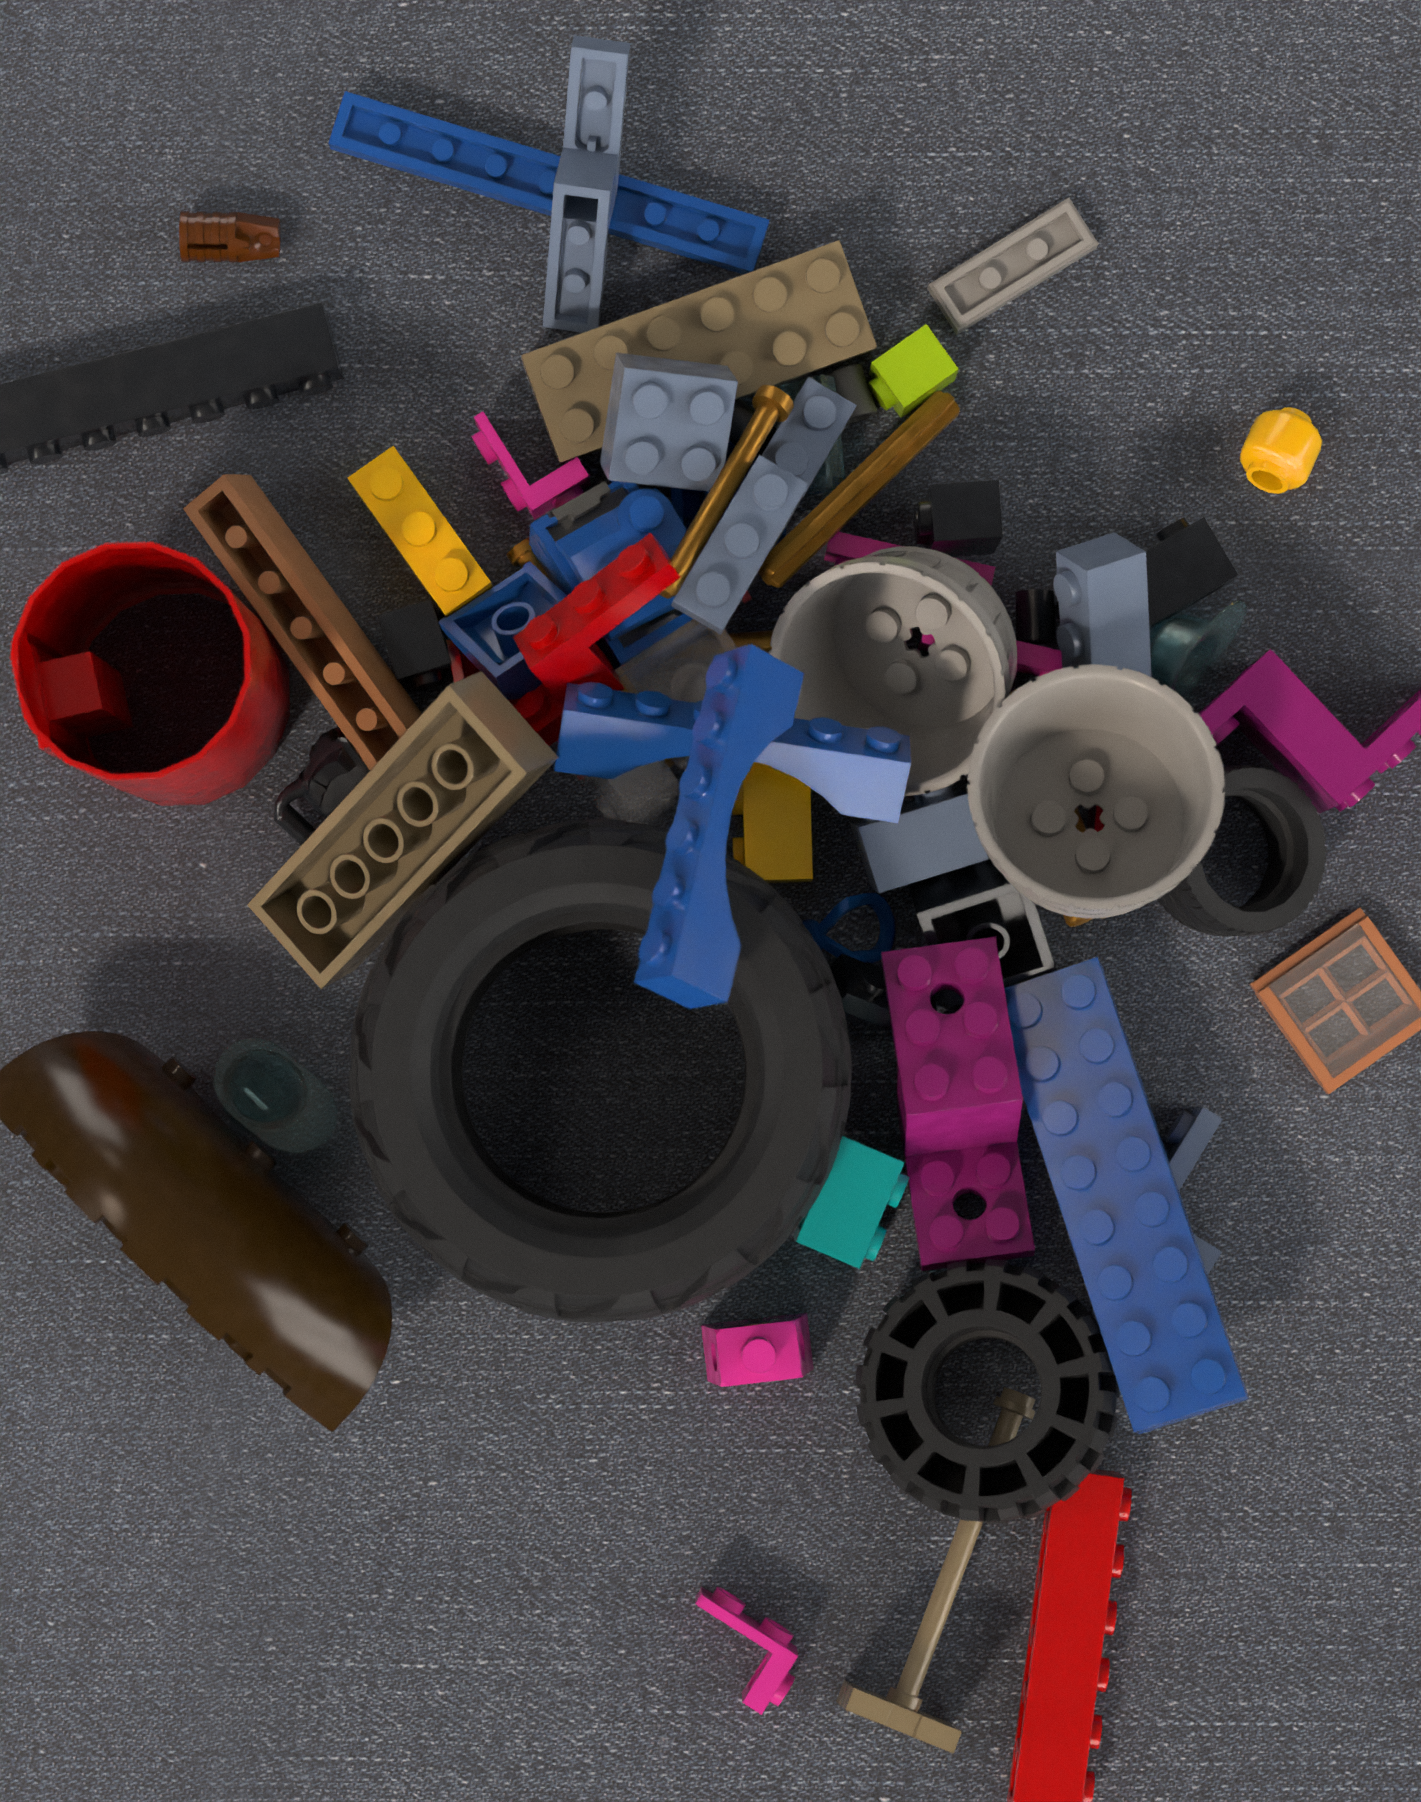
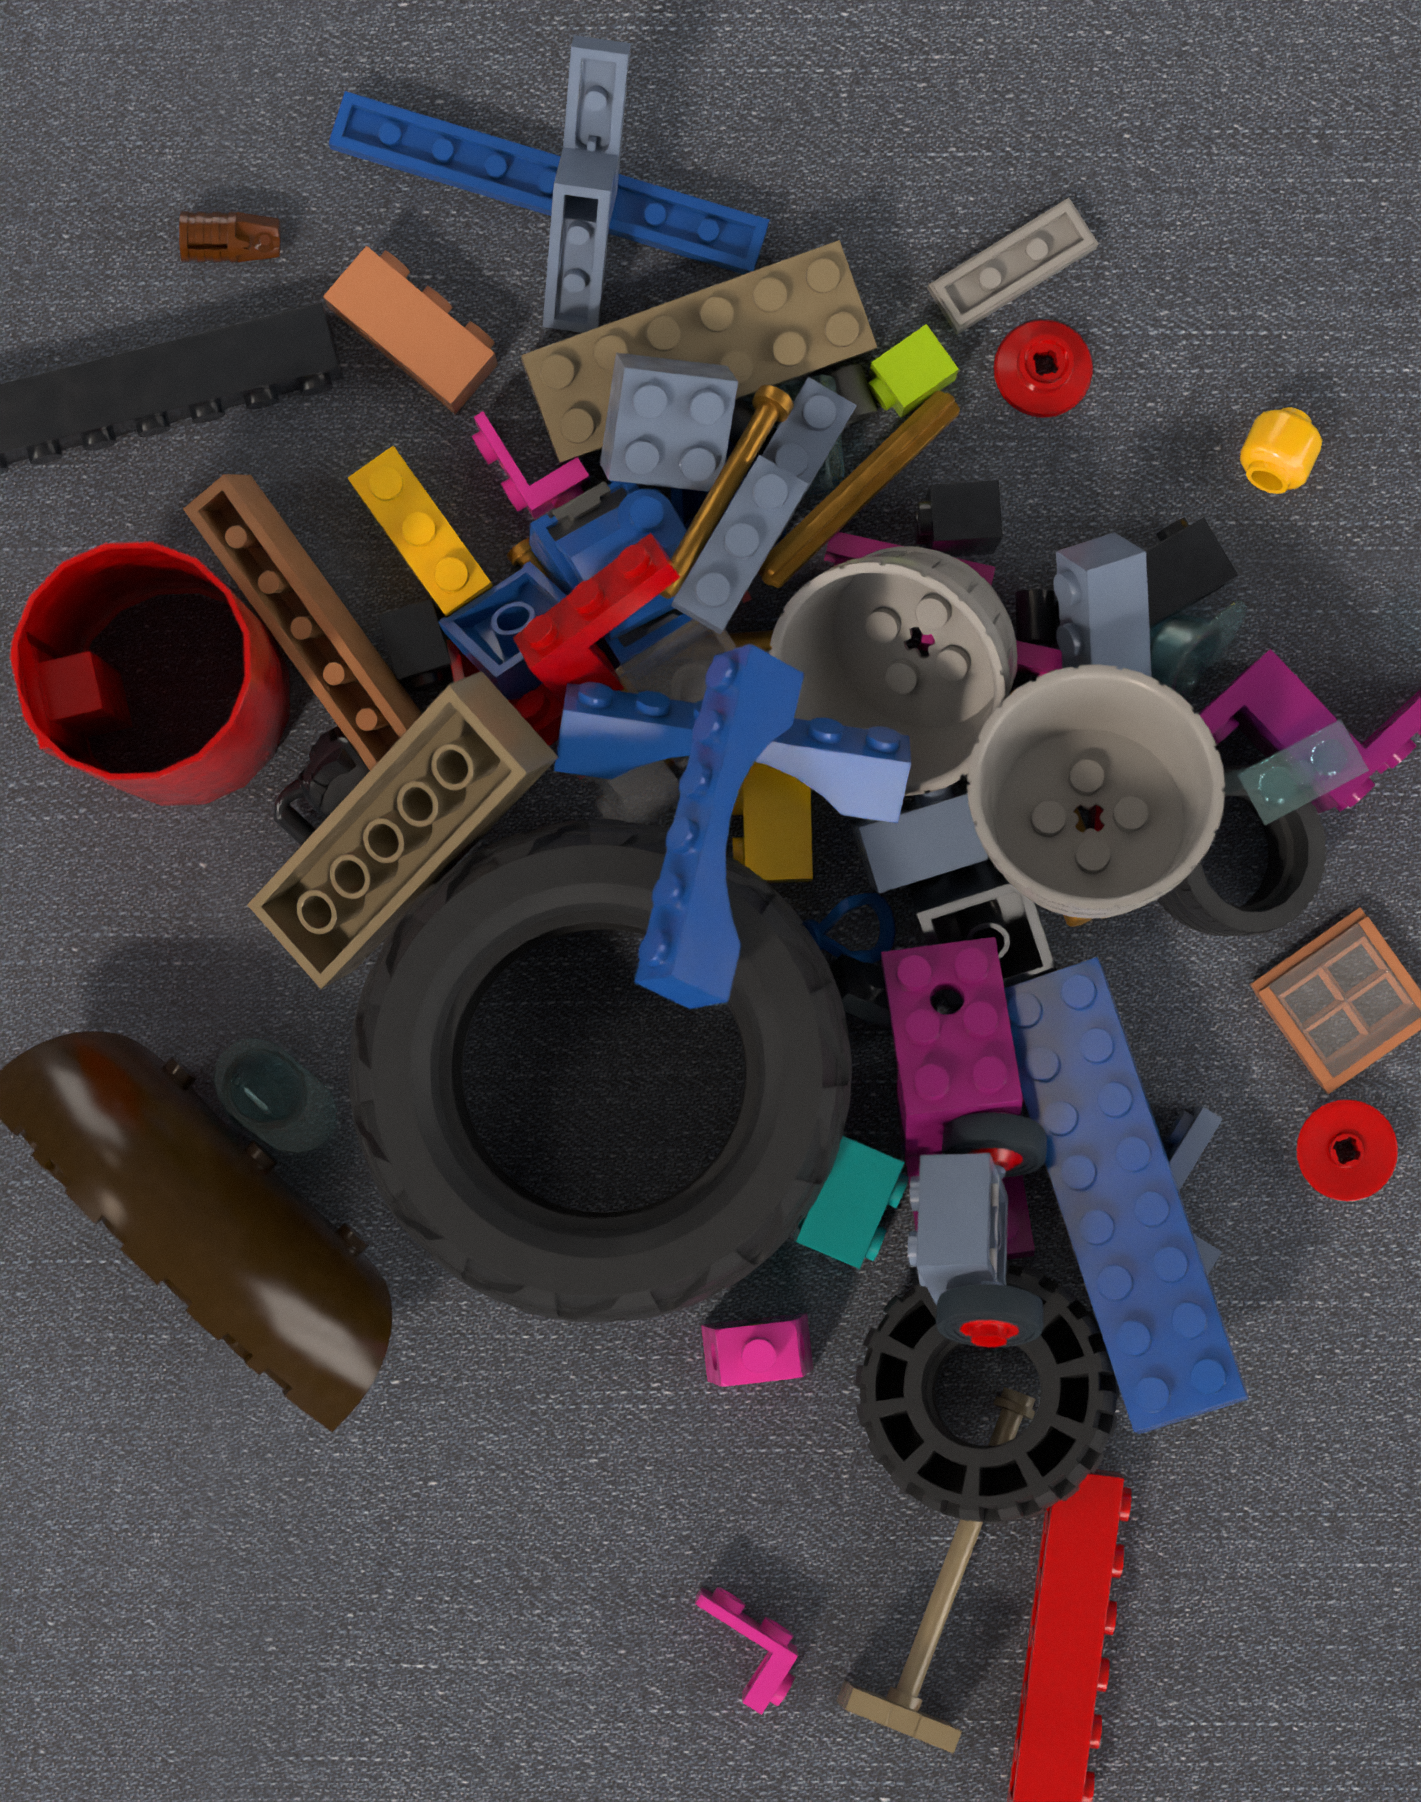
(412, 327): none -> nougat brick
(964, 1229): none -> brick
(1052, 392): none -> red piece
(1303, 771): none -> clear light blue plate
(1371, 1140): none -> red piece

